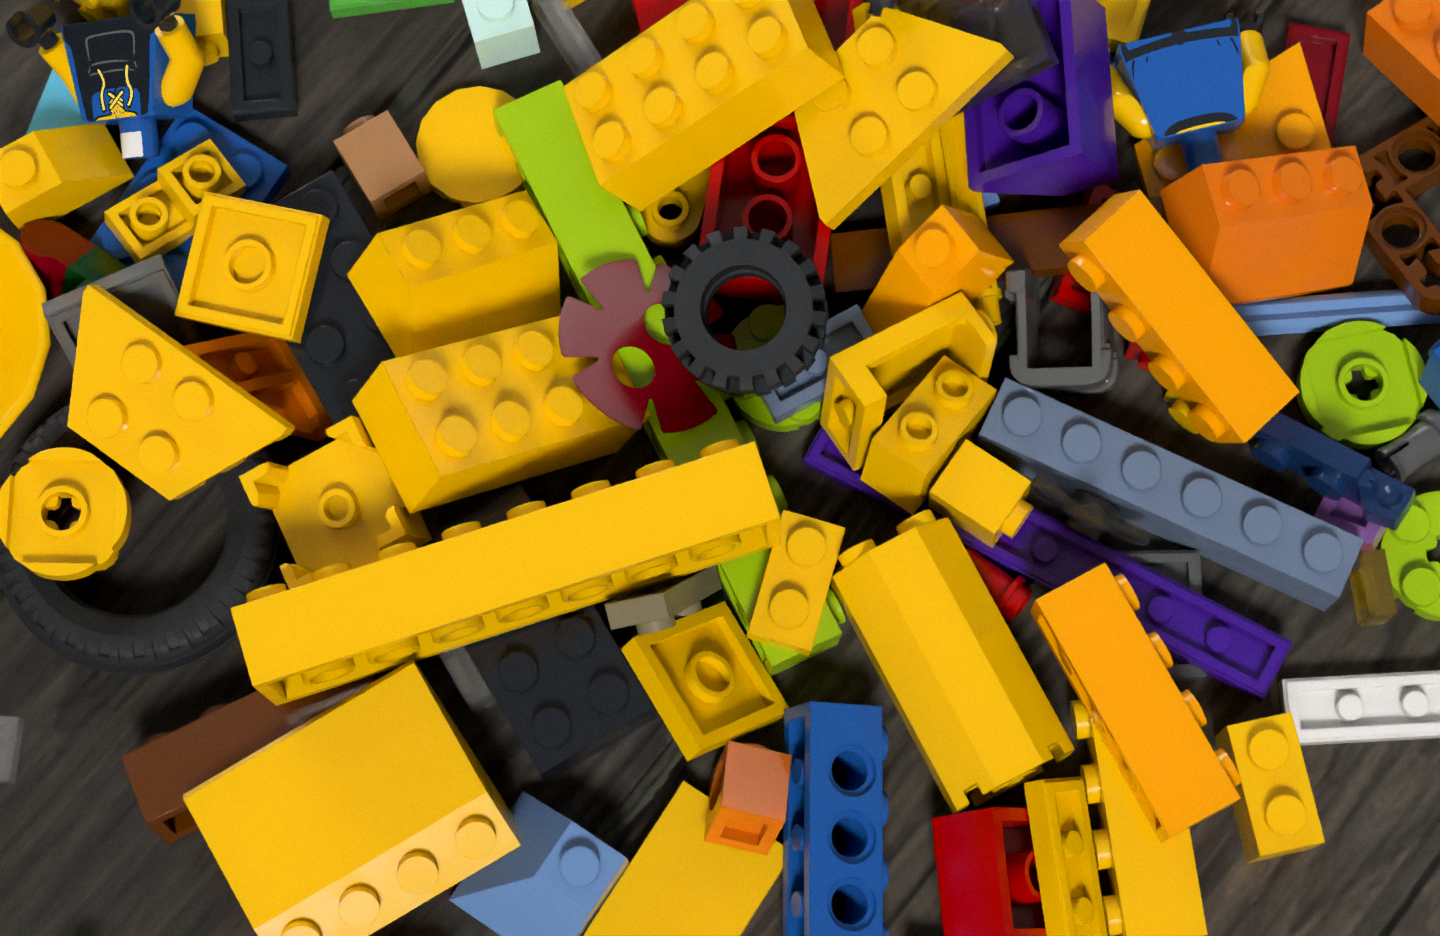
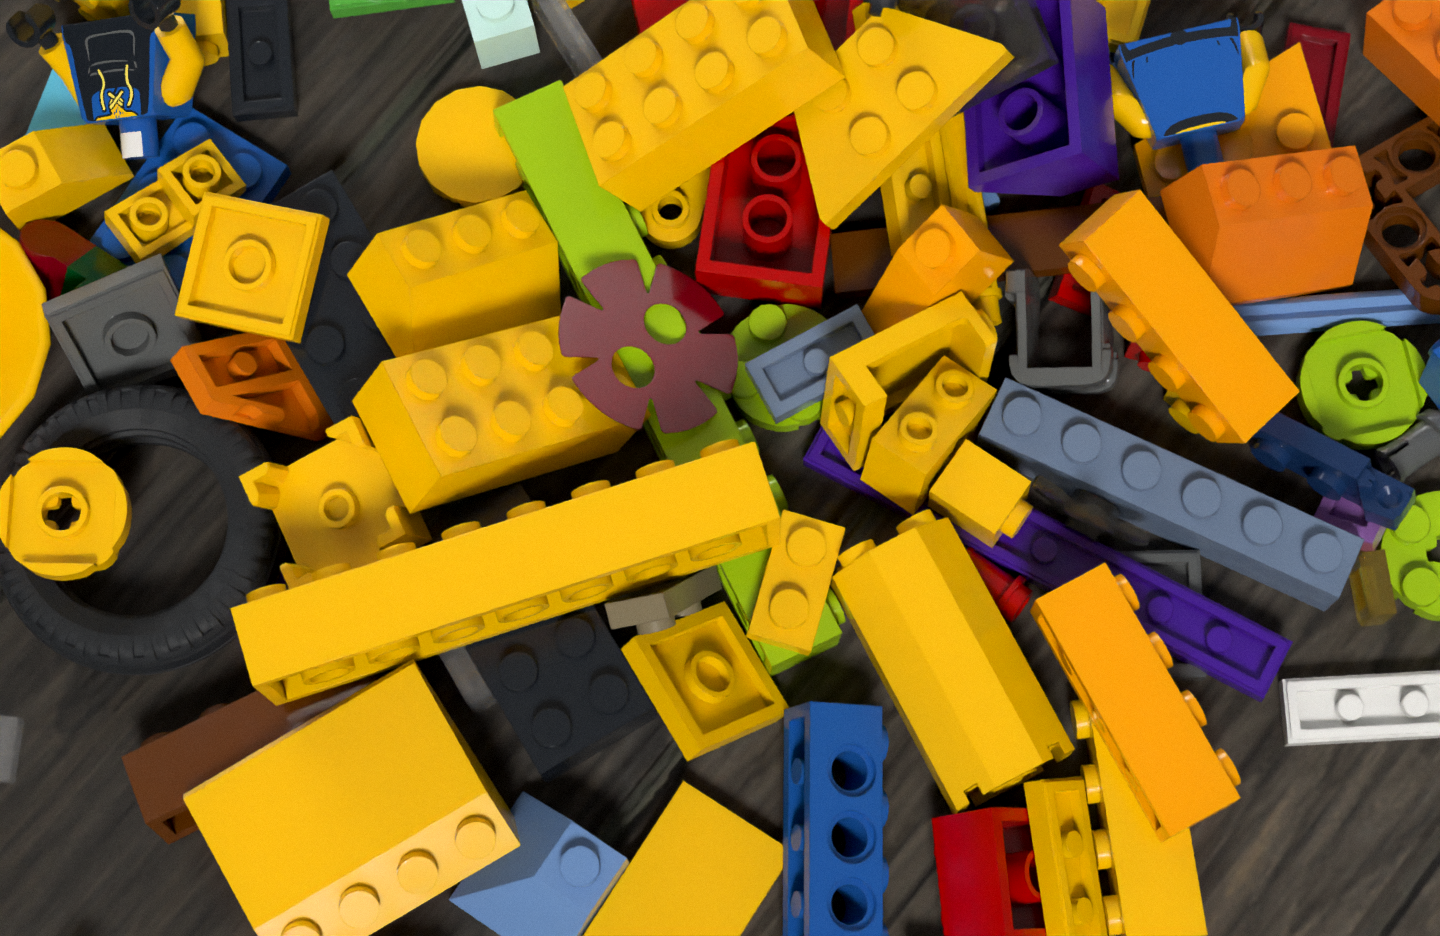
(159, 403): yellow wing -> none
(382, 164): medium nougat brick -> none
(730, 258): black tyre -> none
(748, 797): orange brick -> none
(1276, 796): yellow brick -> none

